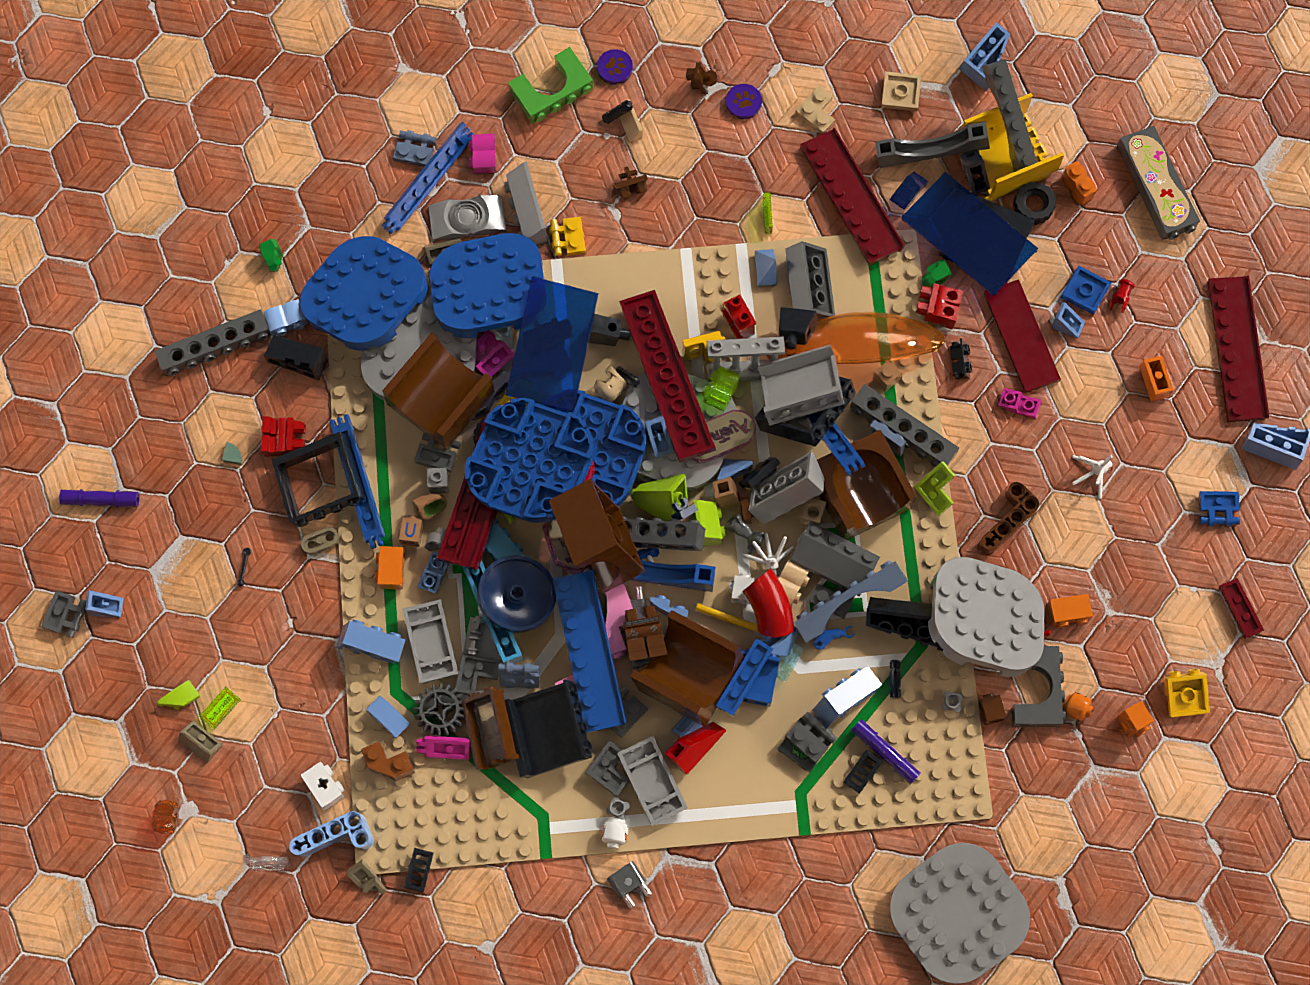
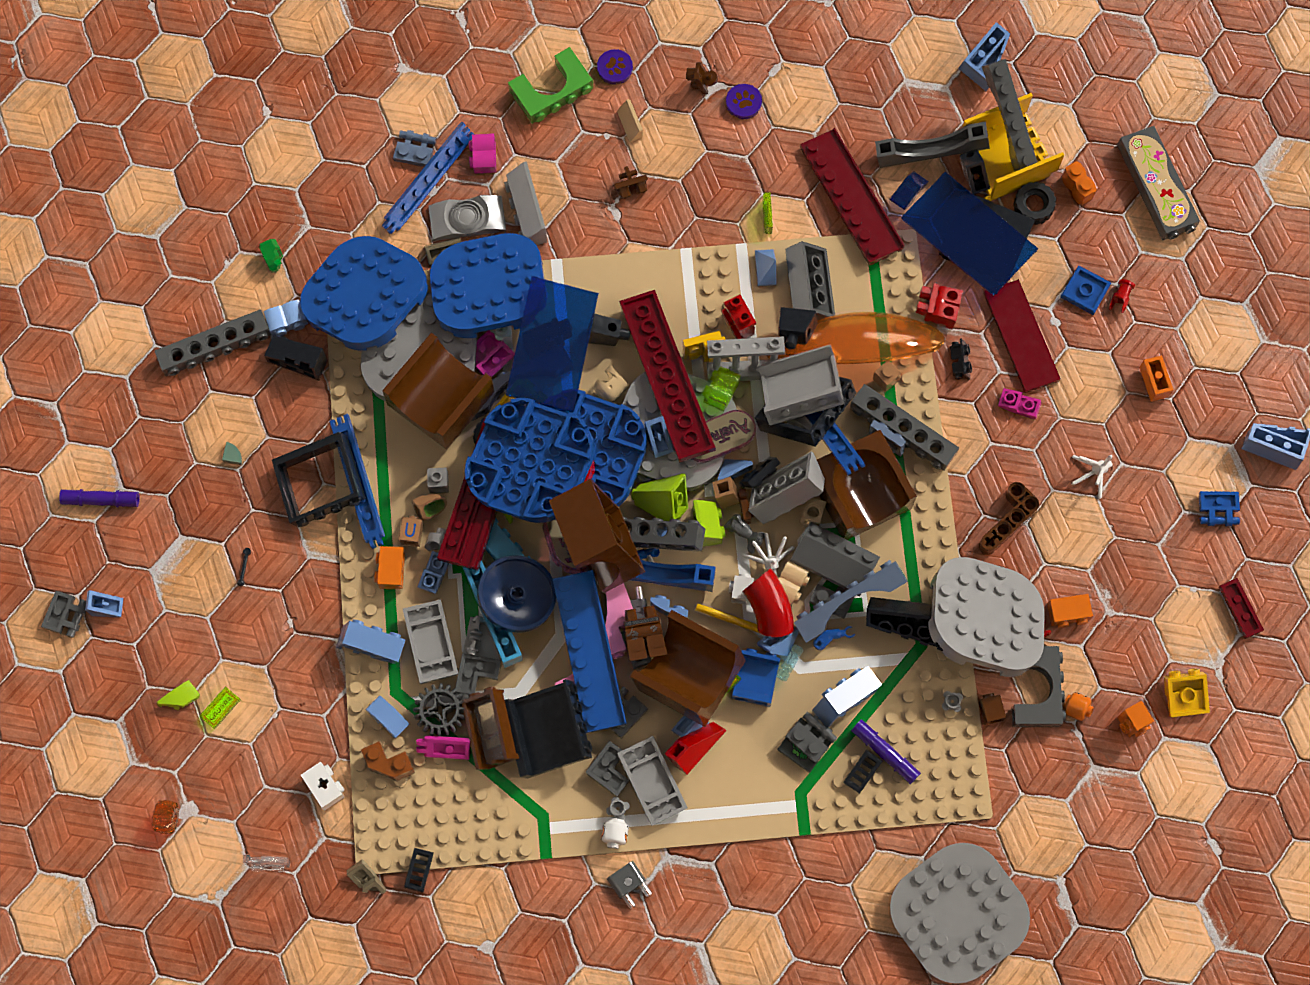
(199, 741): dark tan slope -> none
(280, 435): red hips -> none
(320, 540): dark tan plate -> none
(329, 838): light blue beam -> none
(436, 457): dark grey plate -> none
(519, 675): sand blue plate -> none
(573, 233): yellow plate -> none
(617, 111): black axle -> none
(630, 379): black axle -> none
(683, 511): tile -> none
(744, 677): blue plate -> none
(812, 110): tan plate -> none
(895, 679): black axle -> none
(901, 91): tan plate -> none
(931, 488): lime plate -> none
(936, 273): green rock -> none
(1068, 321): medium blue slope -> none
(1238, 349): dark red plate -> none

